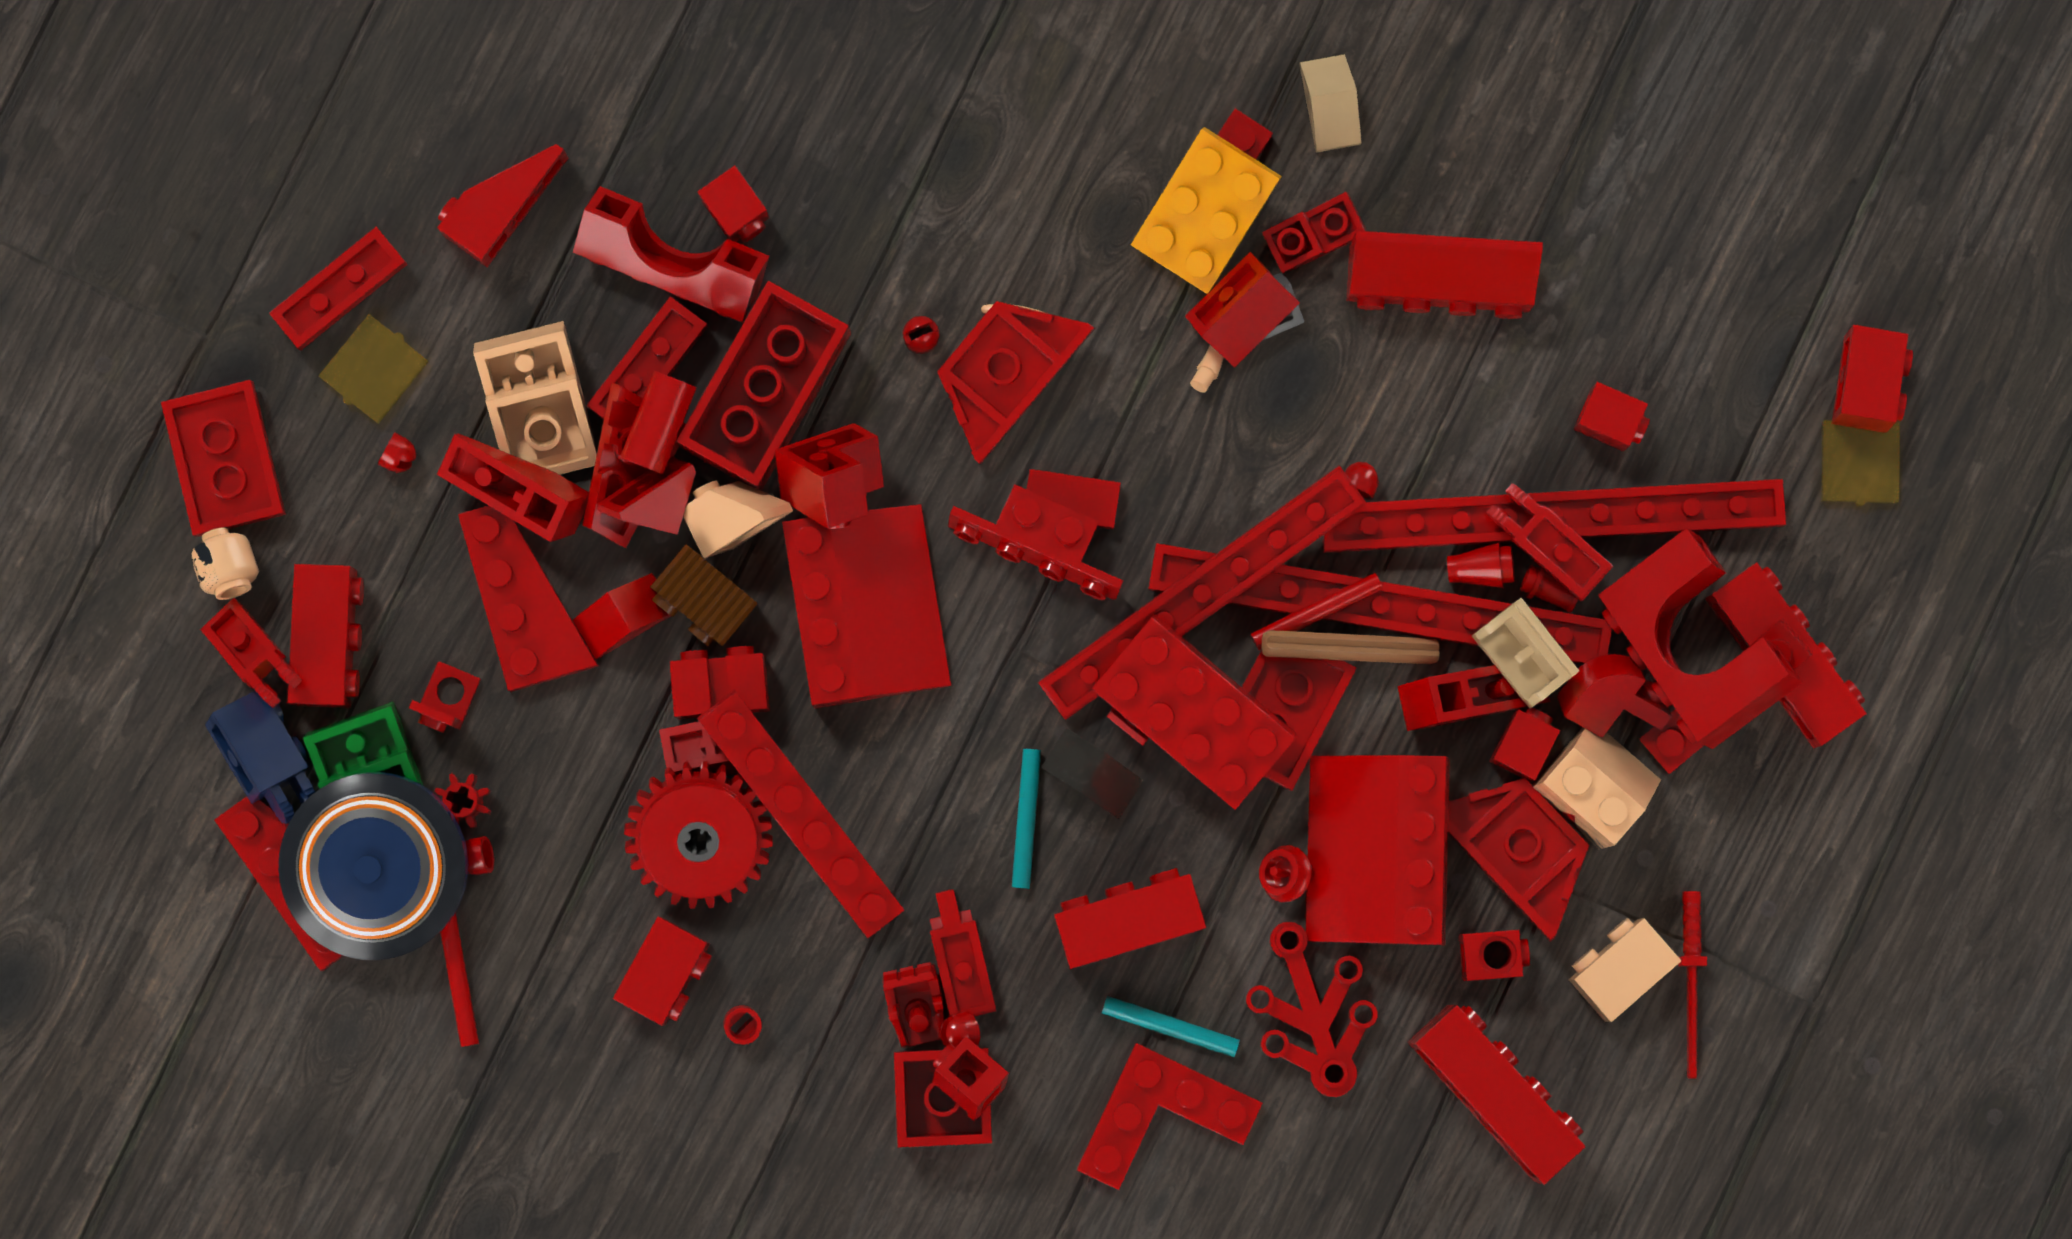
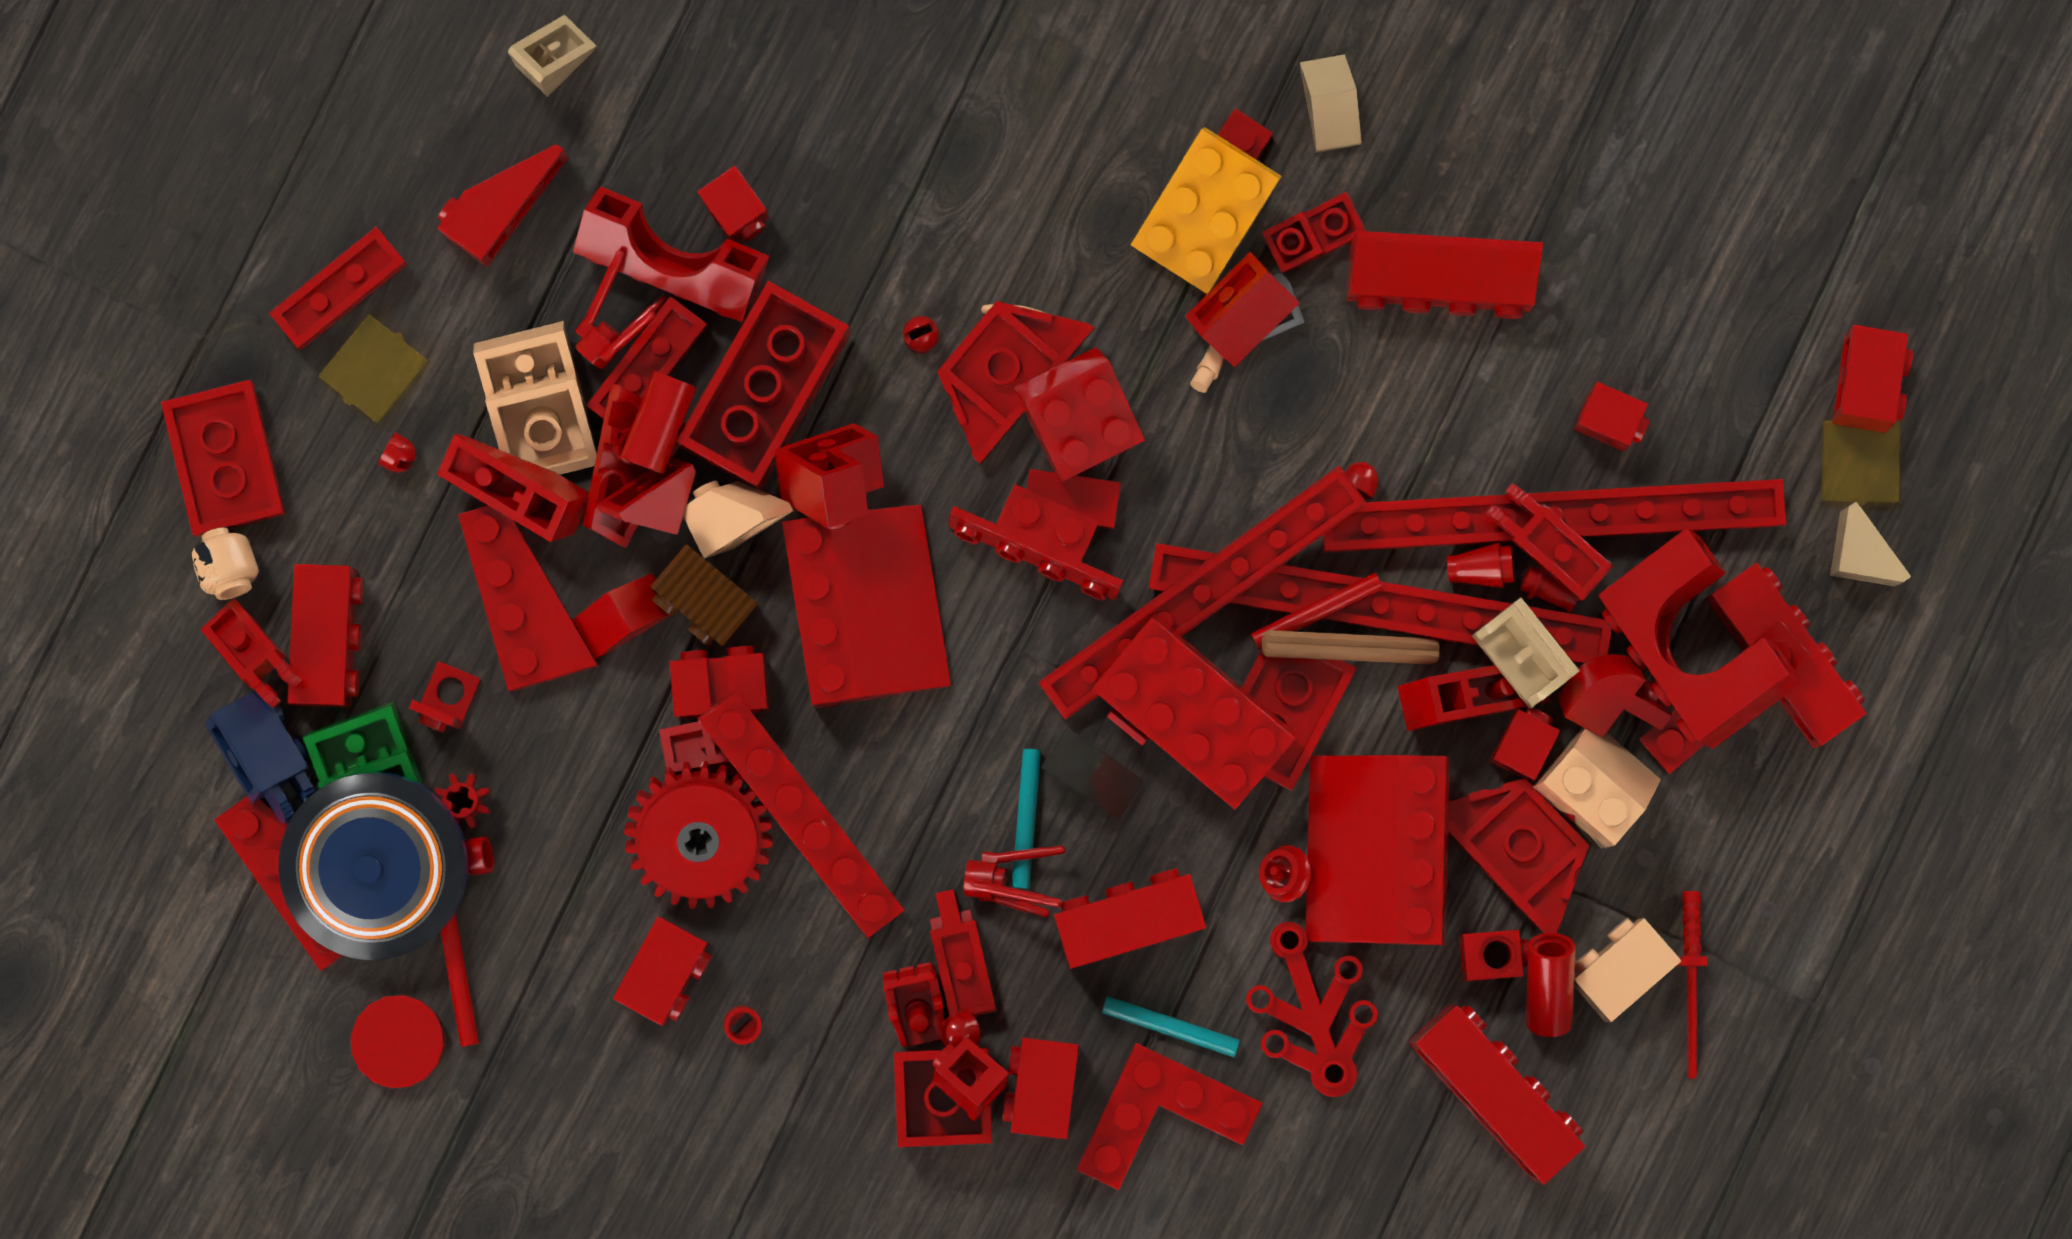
(397, 1041): none -> red tile
(551, 53): none -> tan slope
(603, 342): none -> red plant
(988, 881): none -> red plant
(1042, 1088): none -> red brick
(1079, 414): none -> red brick
(1550, 984): none -> red pin
(1863, 552): none -> tan slope

